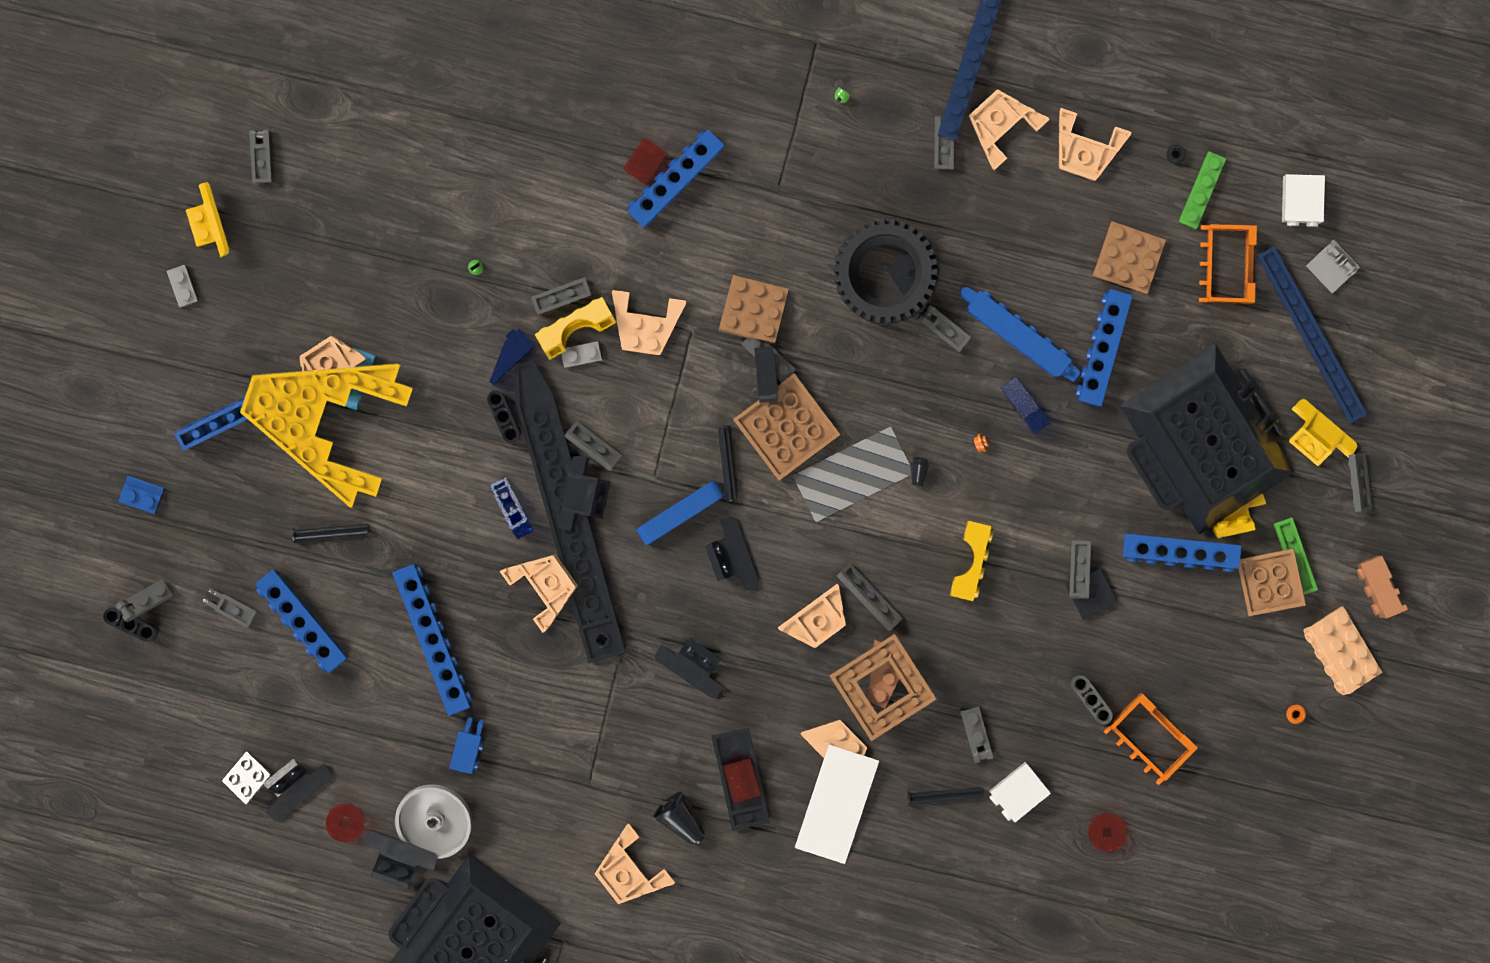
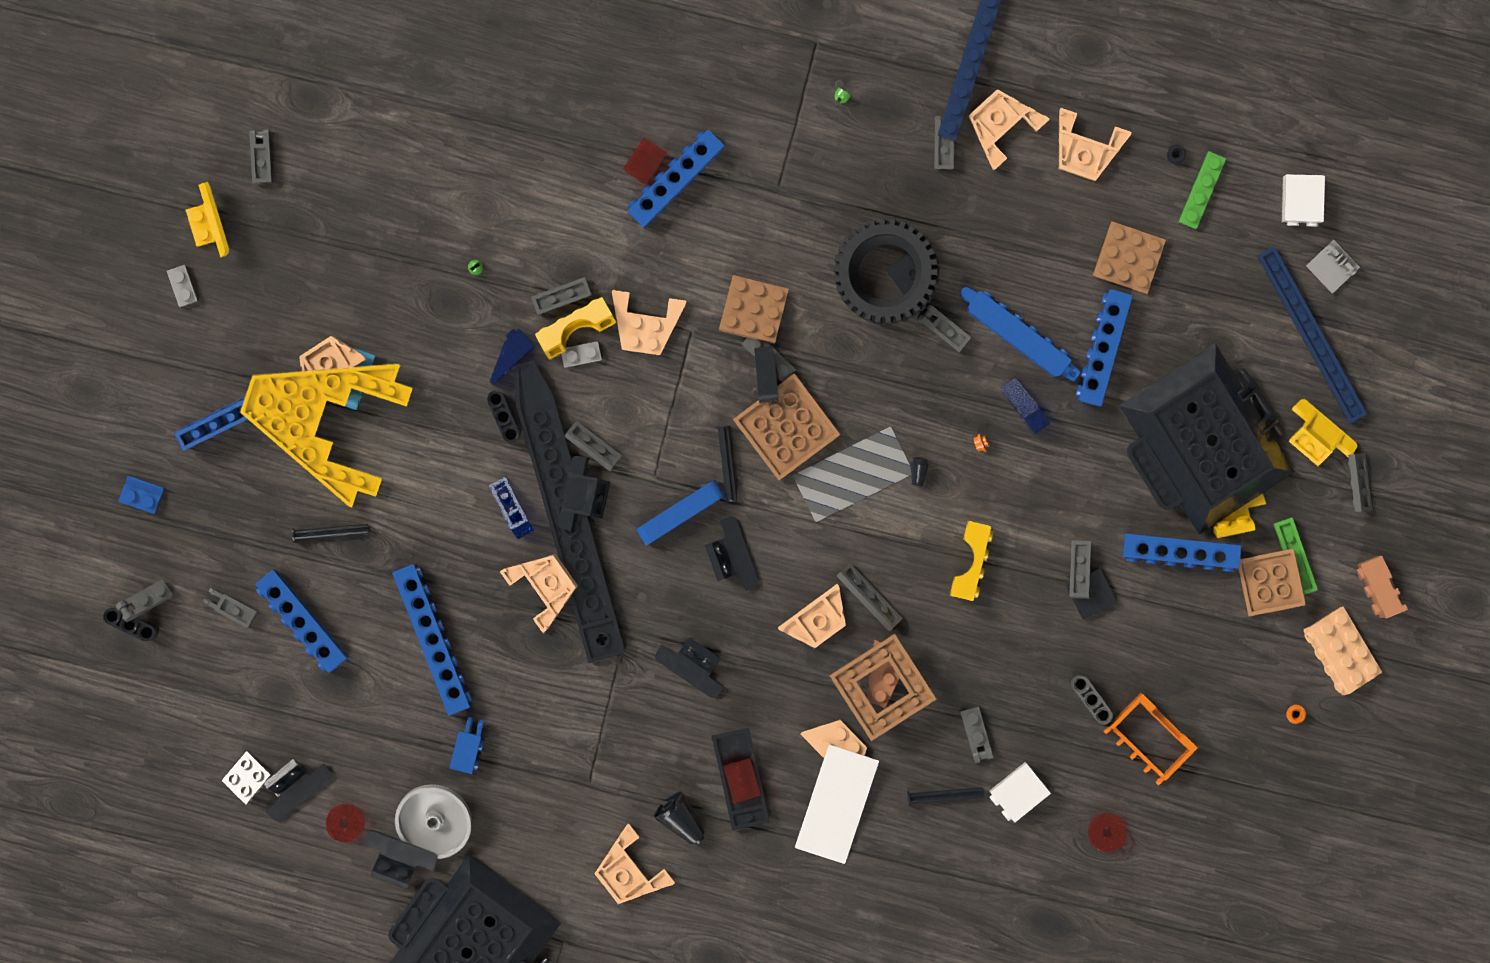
(1249, 291): orange hinge -> none

